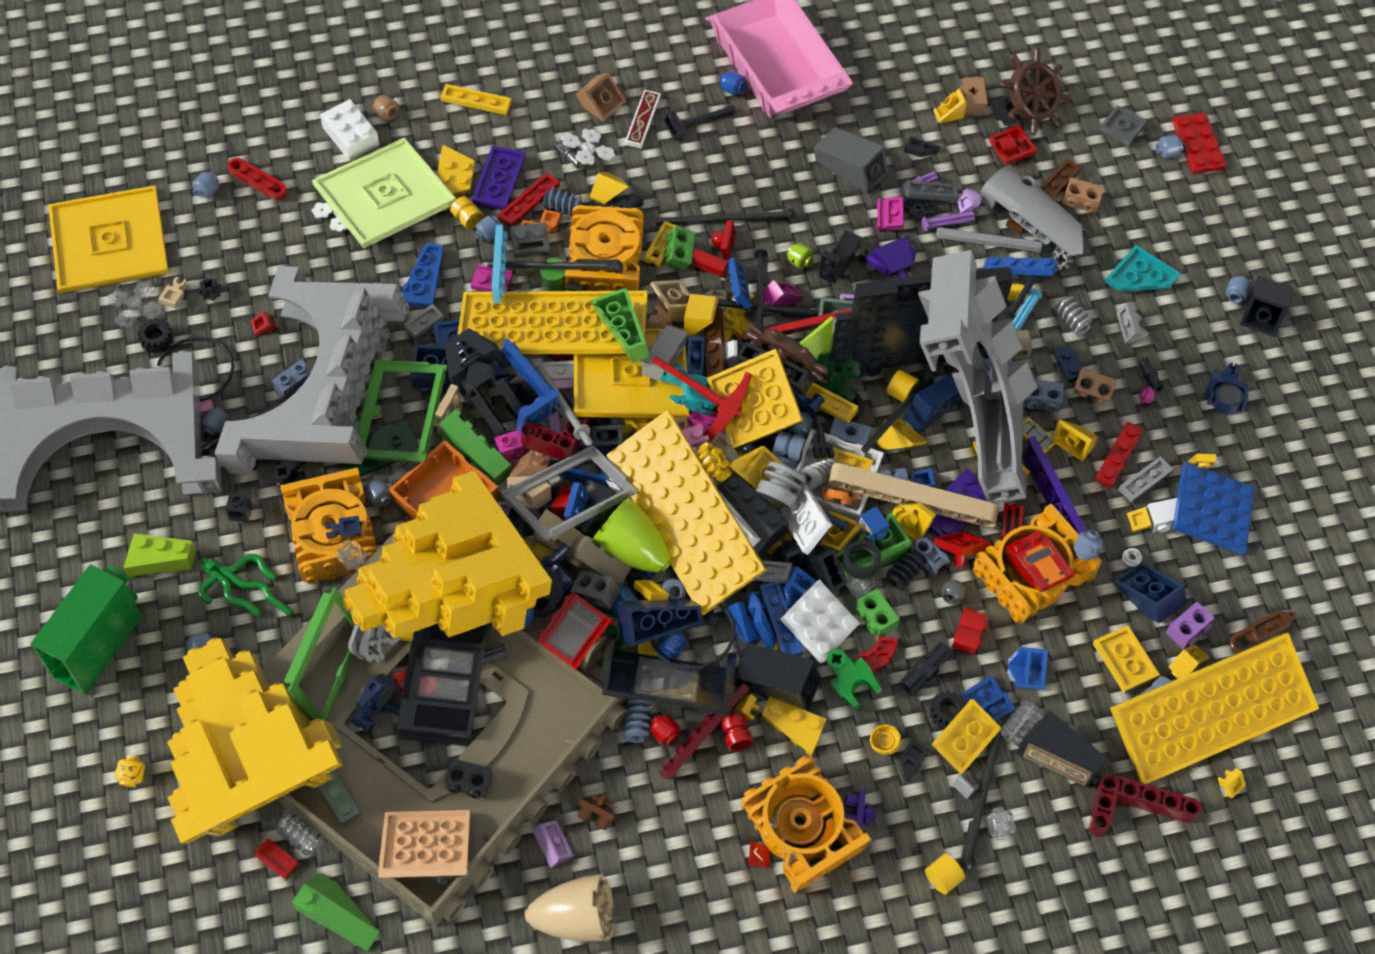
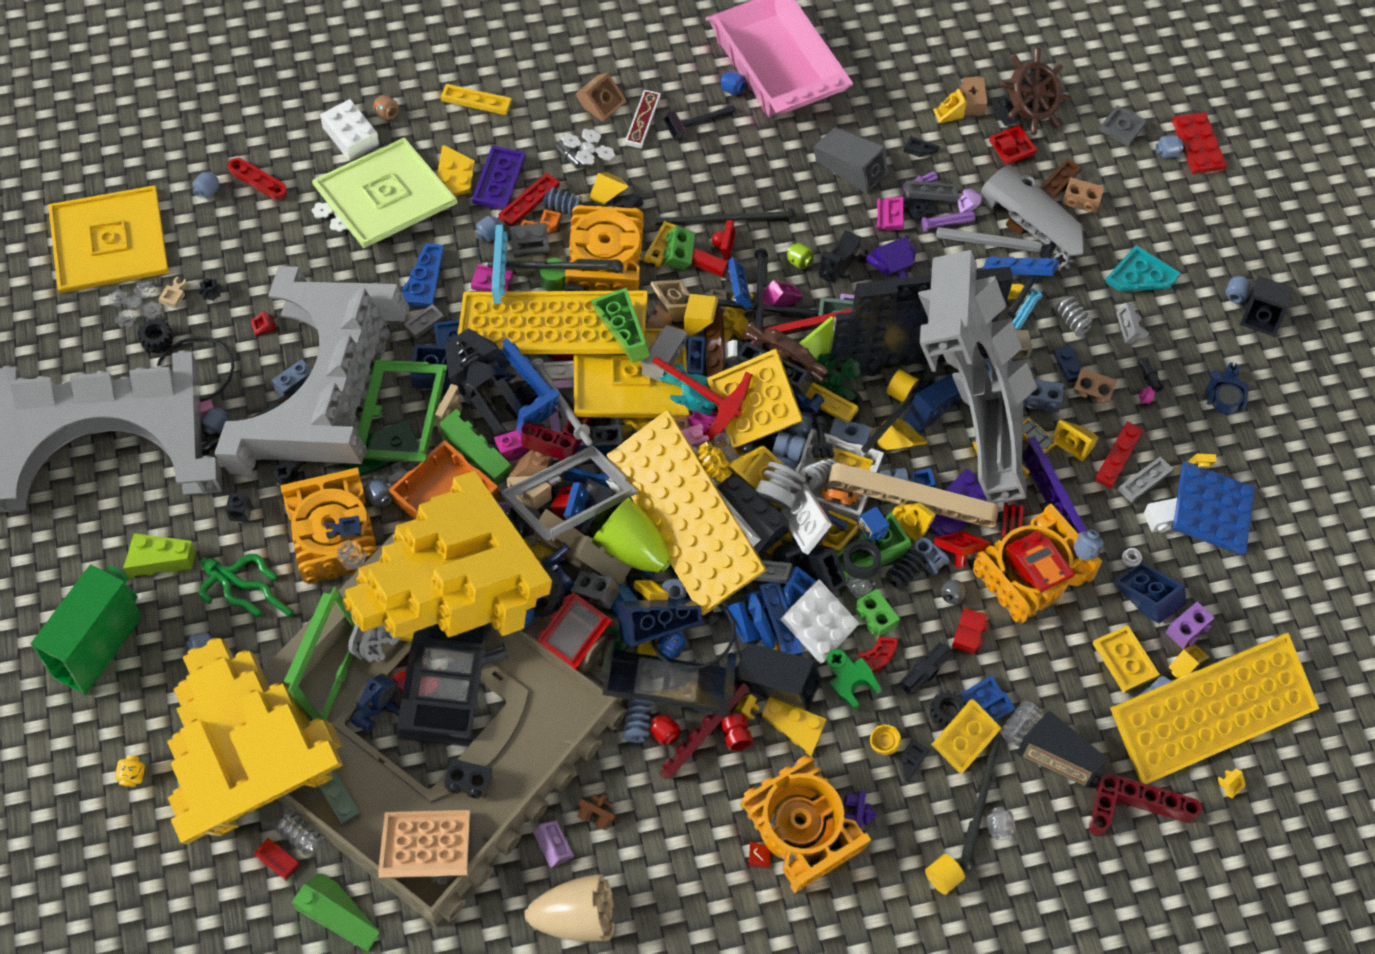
(466, 212): yellow wheel -> none
(966, 785): light grey slope -> none
(1028, 667): blue slope -> none
(1139, 519): yellow plate -> none
(1263, 629): reddish brown plate -> none

